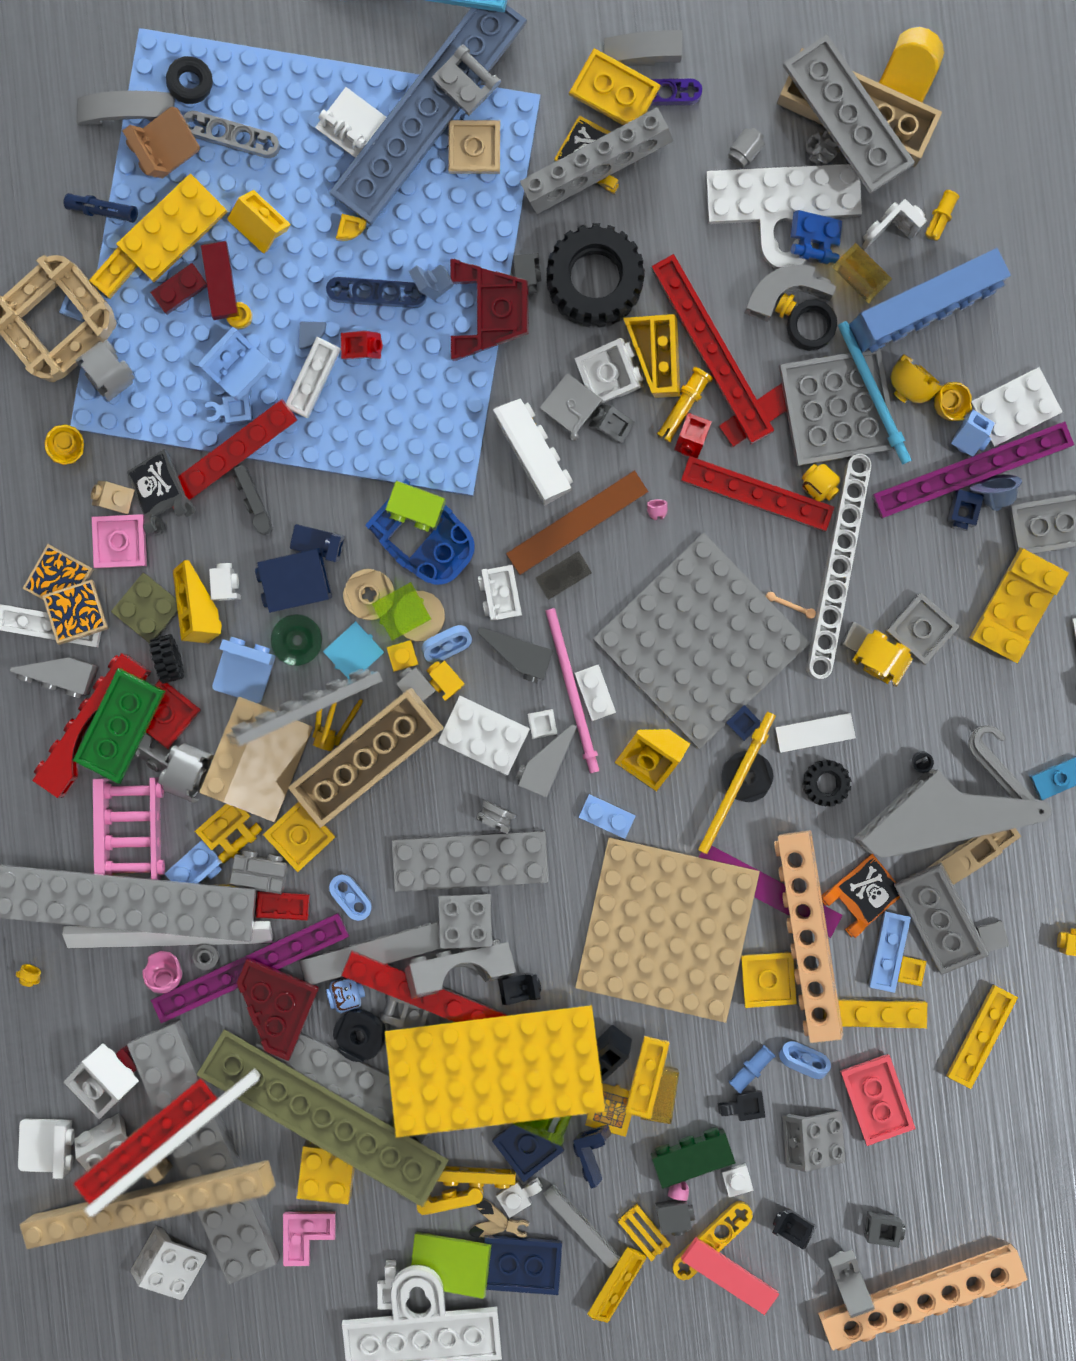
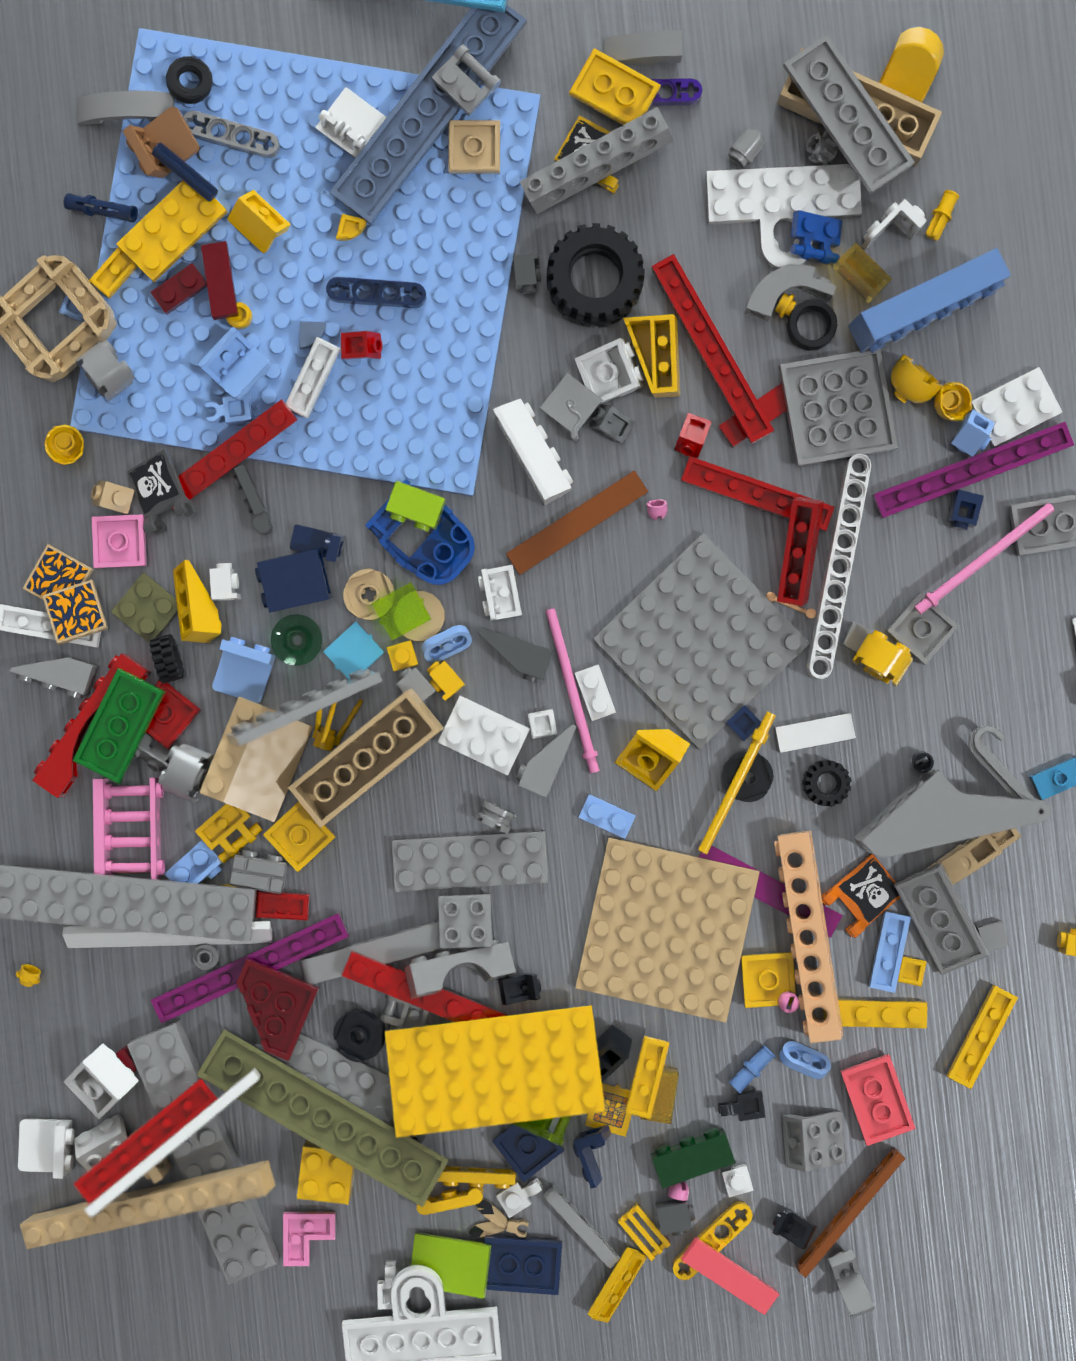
(162, 972): bright pink hair -> none
(166, 1265): white bracket -> none
(185, 171): none -> dark blue axle
(344, 994): light blue head -> none
(350, 897): light blue plate -> none
(433, 282): sand blue bracket -> none
(500, 309): dark red wing -> none
(563, 575): clear smoke plate -> none
(690, 393): yellow pin -> none
(784, 999): none -> bright pink hinge
(800, 551): none -> red brick
(821, 482): yellow head -> none
(849, 1212): none -> dark orange tile
(891, 1236): dark grey brick -> none
(895, 438): medium azure bar -> none
(932, 599): none -> bright pink bar
(932, 1284): light nougat brick -> none
(998, 490): sand blue piece -> none
(1018, 604): yellow piece -> none

